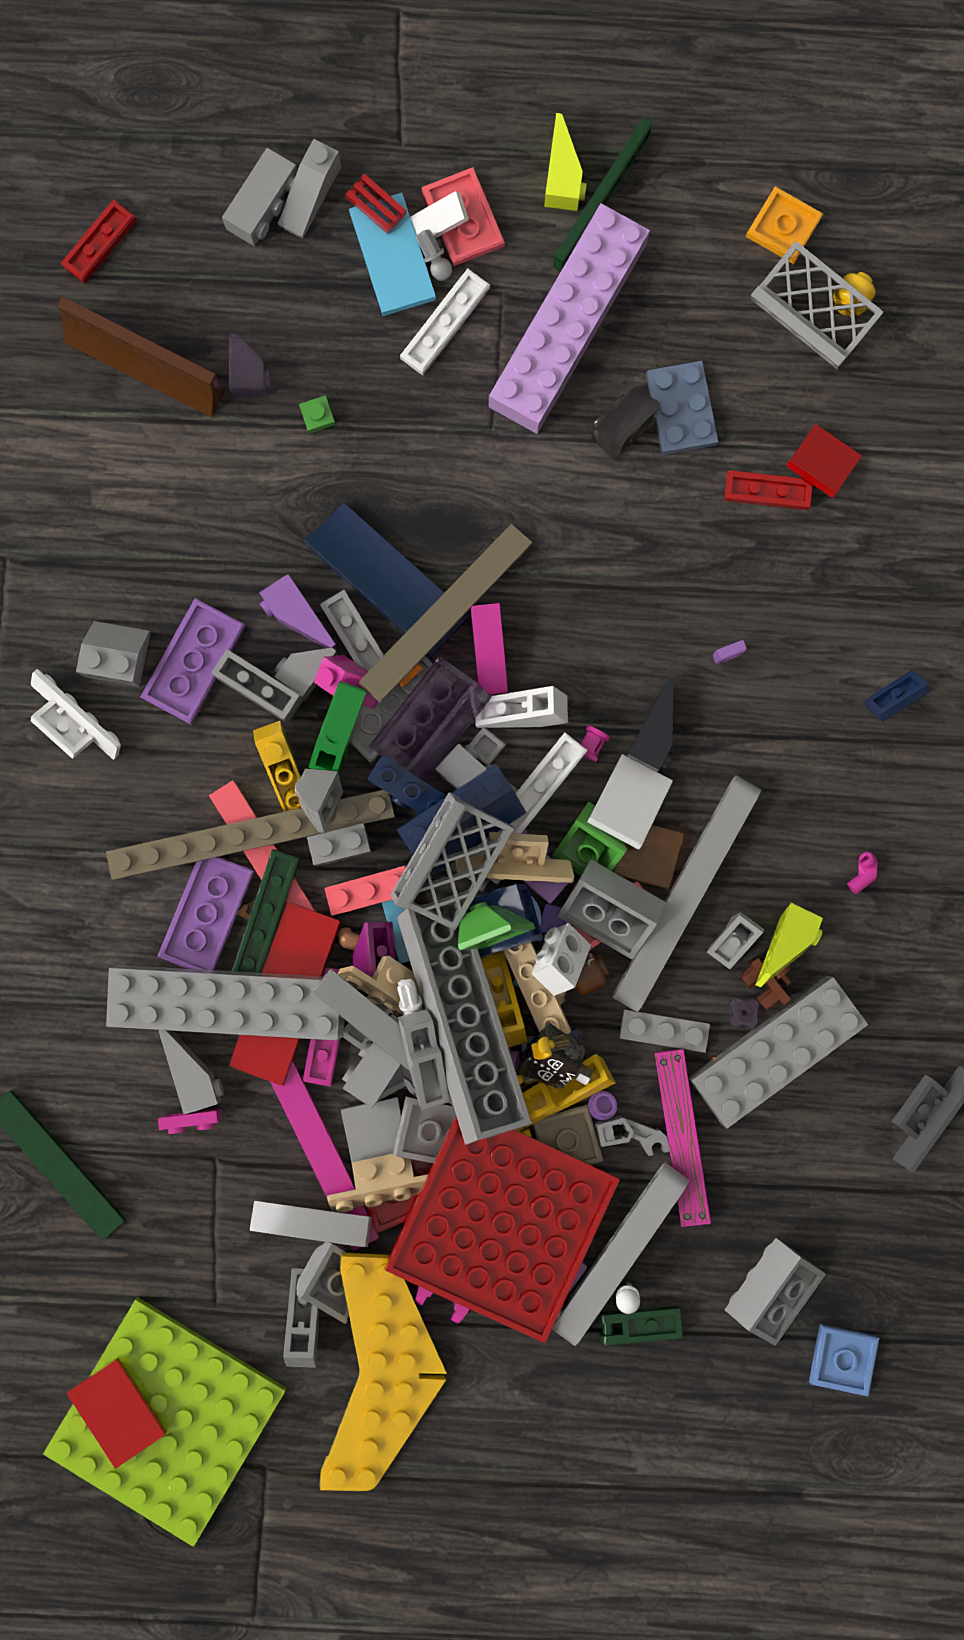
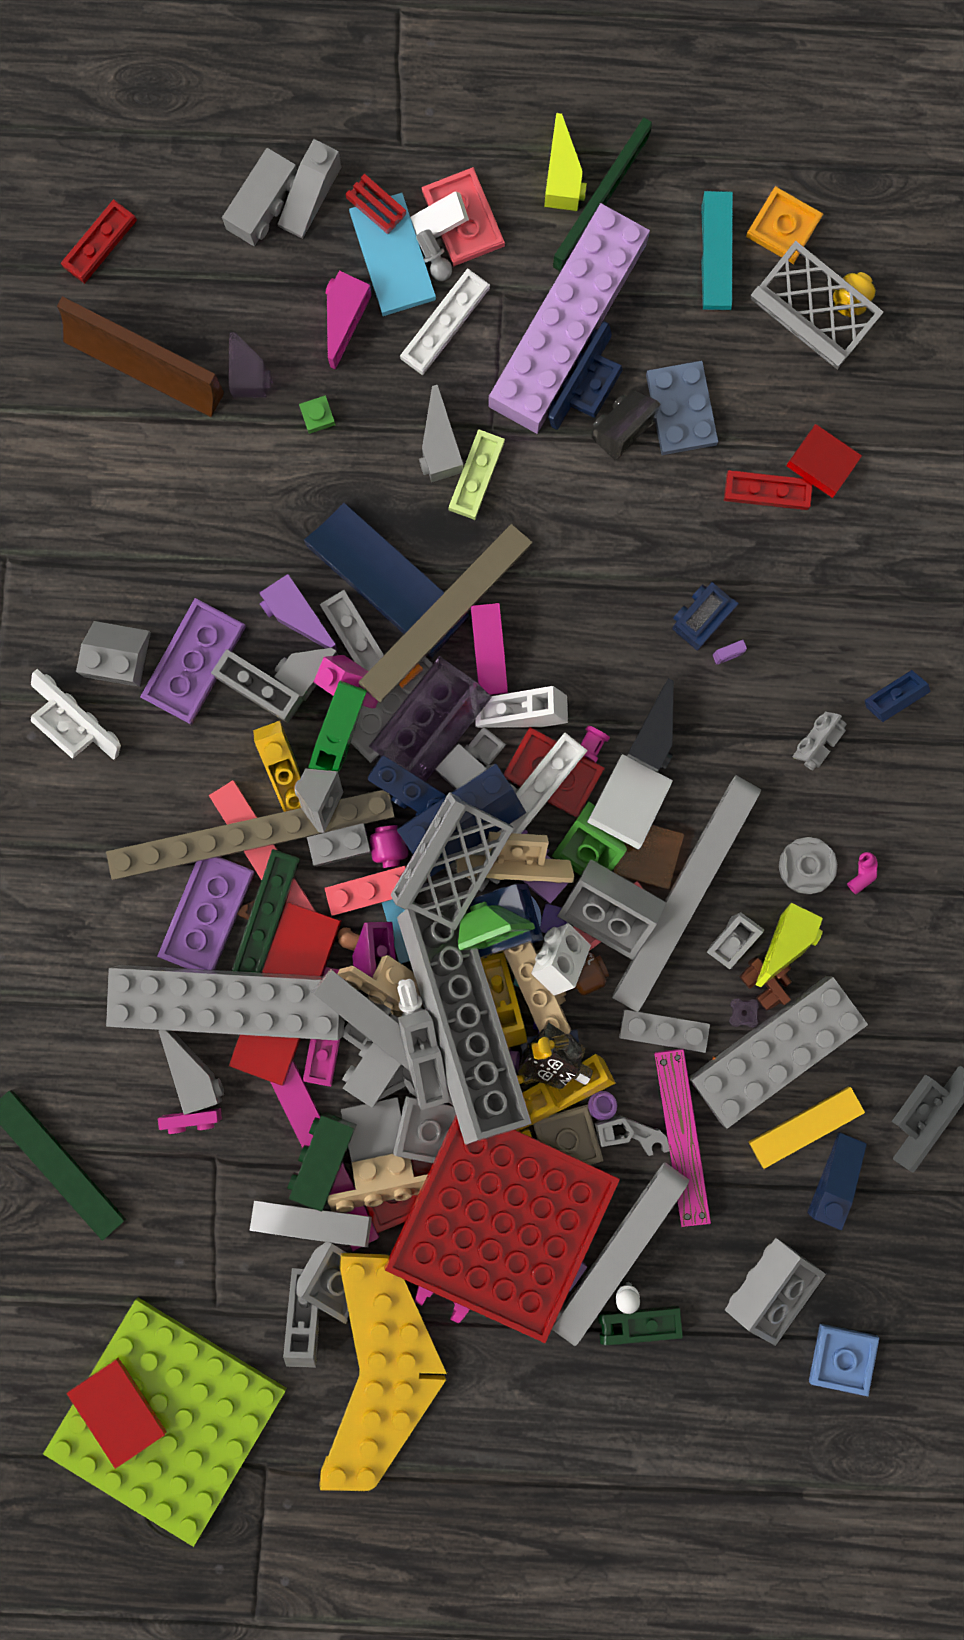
(321, 1161): none -> dark green brick
(345, 306): none -> dark pink slope
(388, 846): none -> dark pink head
(439, 446): none -> light grey slope
(476, 474): none -> yellowish green plate
(573, 790): none -> red tile
(590, 381): none -> dark blue bracket
(704, 615): none -> dark blue window
(717, 250): none -> teal slope
(806, 1127): none -> yellow tile
(808, 865): none -> light grey tile
(826, 729): none -> light grey hinge
(838, 1182): none -> dark blue slope

